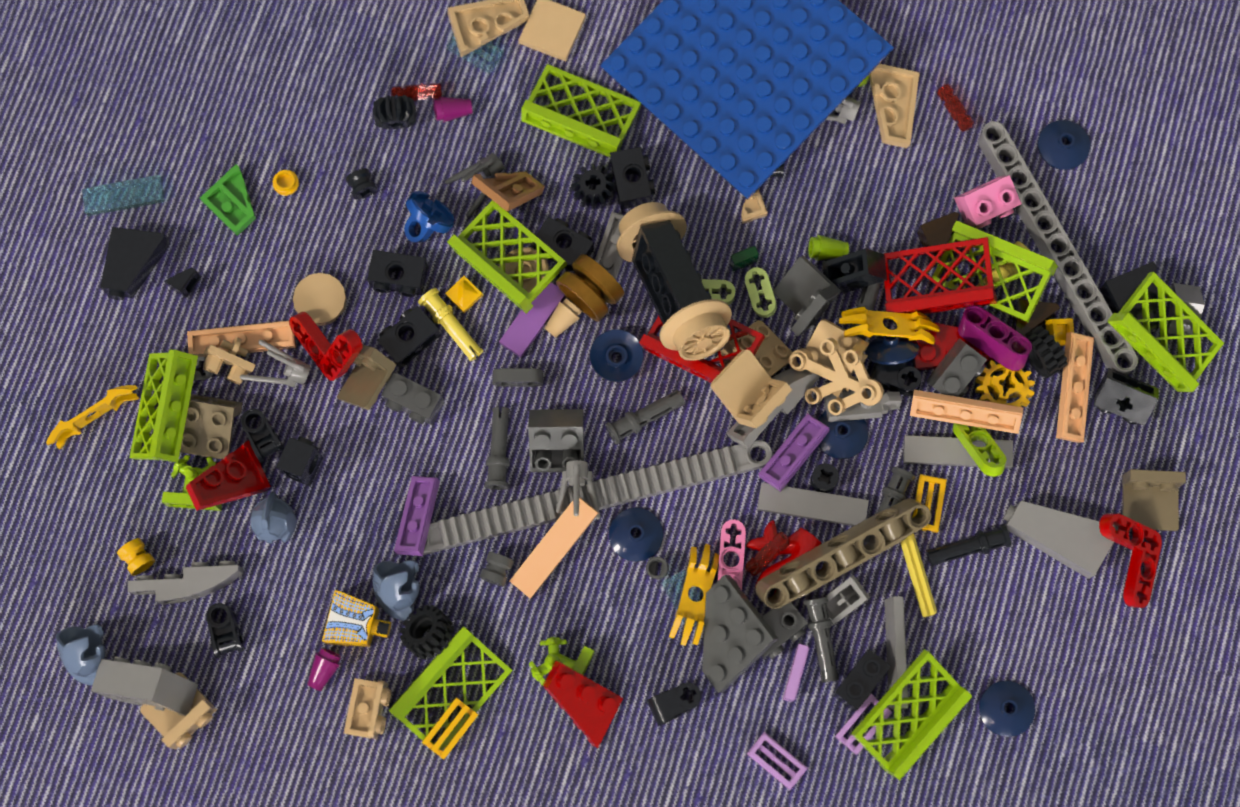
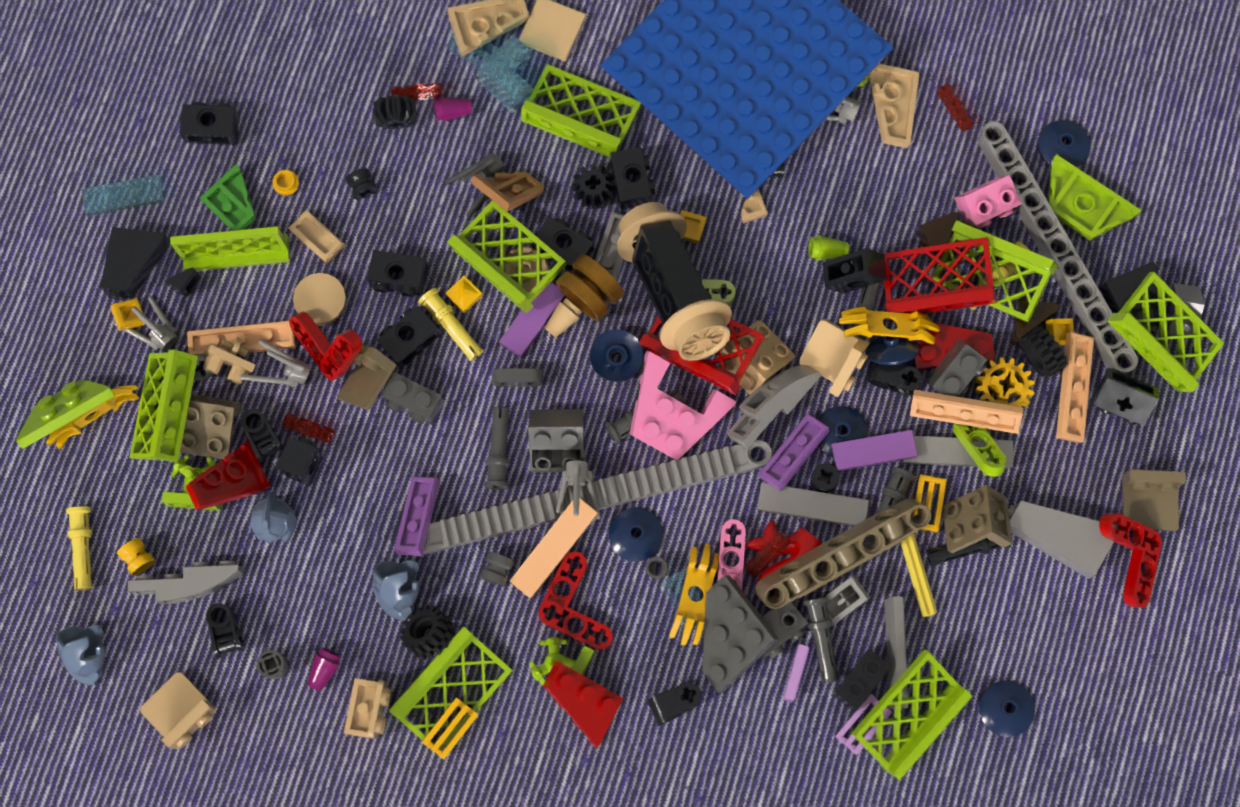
(62, 408): none -> lime wing
(80, 535): none -> light yellow pin
(124, 316): none -> yellow tile
(144, 684): light grey wedge -> none
(162, 336): none -> light grey plant
(221, 132): none -> black brick
(232, 248): none -> lime fence
(276, 667): none -> dark grey wheel
(308, 428): none -> clear red axle
(316, 237): none -> tan tile
(353, 622): torso -> none
(429, 214): blue tile -> none
(501, 76): none -> clear light blue brick
(562, 604): none -> red beam
(668, 422): none -> bright pink wing
(695, 226): none -> yellow plate
(744, 258): dark green tile -> none
(749, 390): tan bracket -> none
(755, 294): yellowish green beam -> none
(795, 776): lavender tile -> none
(806, 293): dark grey bracket -> none
(839, 377): tan plant -> none
(859, 411): light grey hinge -> none
(874, 450): none -> medium lavender tile
(977, 517): none -> dark tan bracket
(994, 338): magenta beam -> none
(1085, 202): none -> lime wing

